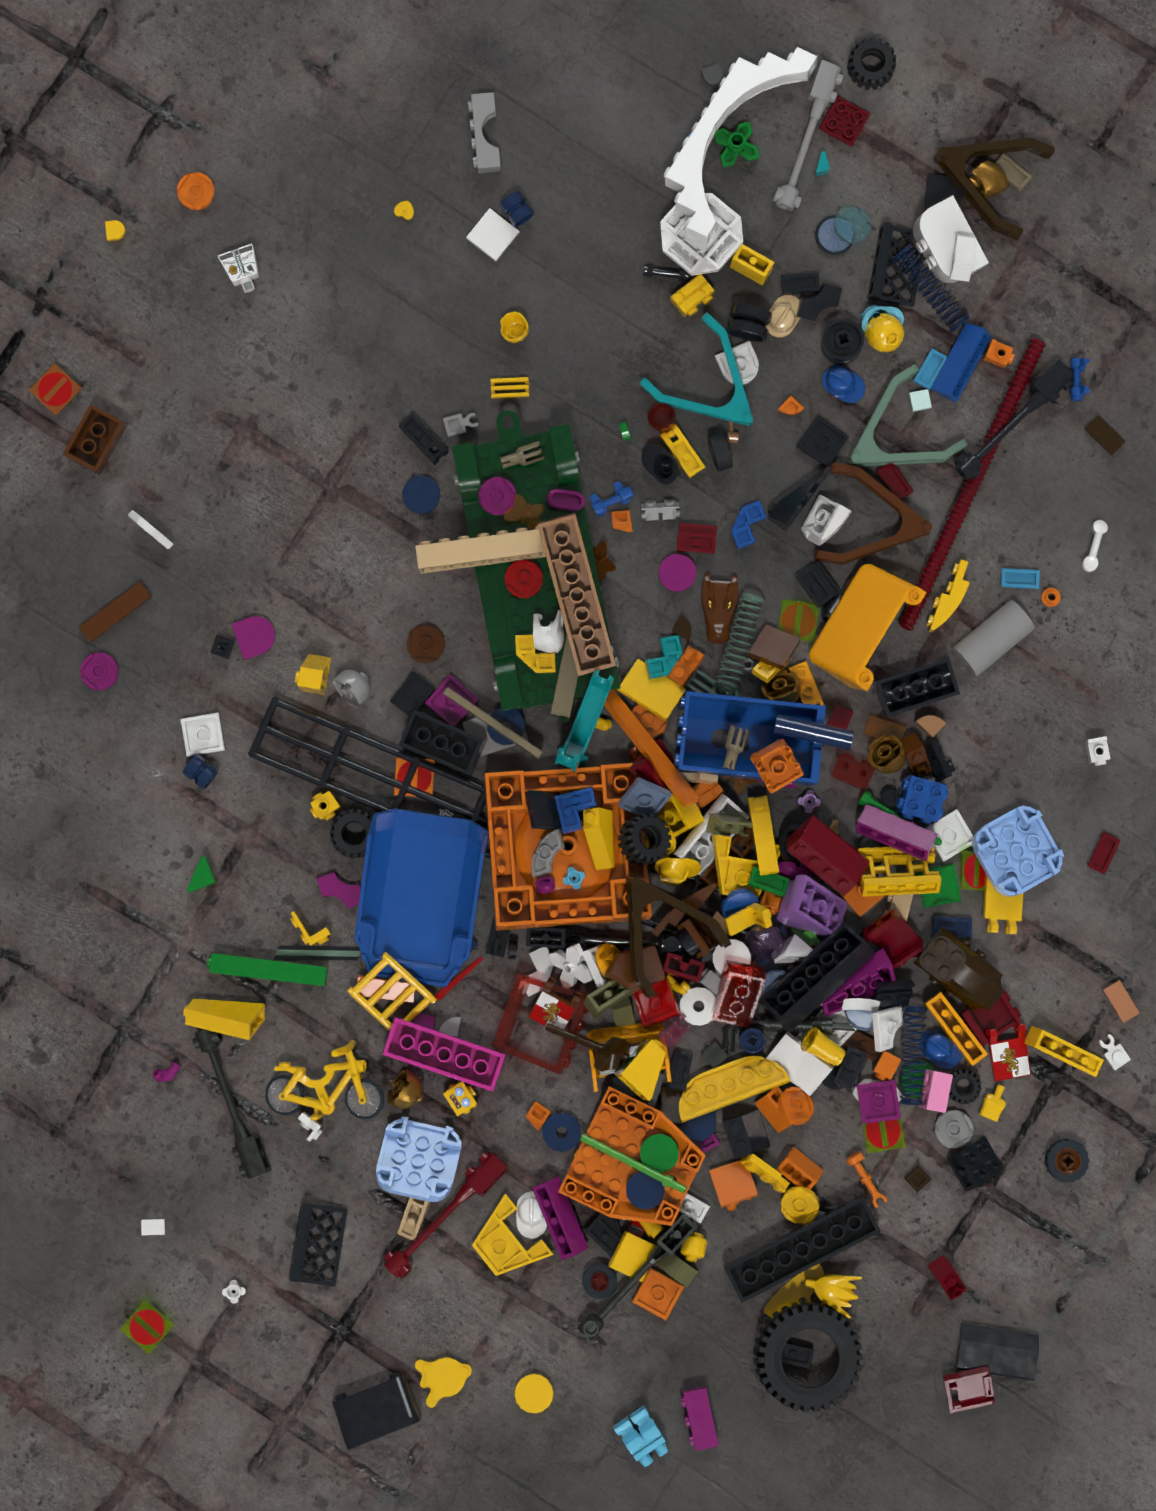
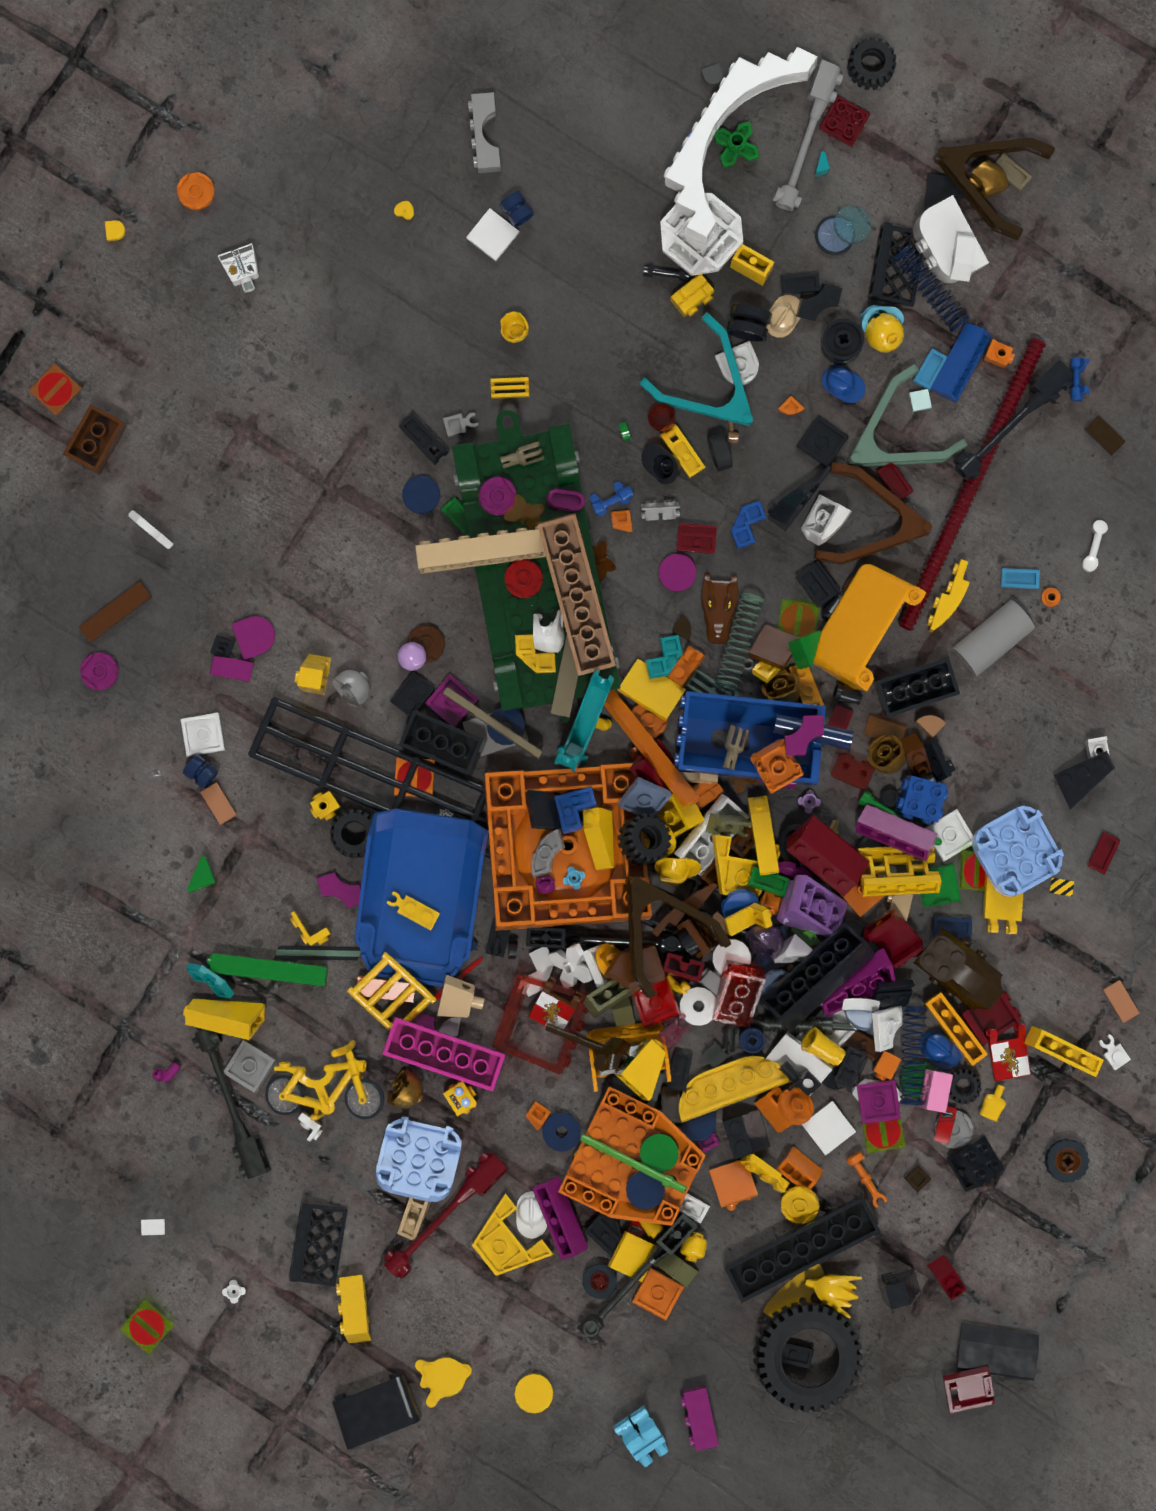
(217, 984): none -> teal tile
(218, 803): none -> nougat tile
(231, 668): none -> magenta slope
(249, 1066): none -> light grey plate
(353, 1309): none -> yellow wedge
(411, 656): none -> lavender hair
(415, 911): none -> yellow plate
(455, 513): none -> green tile
(458, 998): none -> tan torso
(797, 1078): none -> black bracket
(804, 649): none -> green slope
(810, 729): none -> magenta tile
(828, 1128): none -> white tile
(845, 694): none -> black cone
(899, 1288): none -> black wedge
(945, 1125): none -> red sticker
(1061, 887): none -> sticker
(1083, 777): none -> black wing

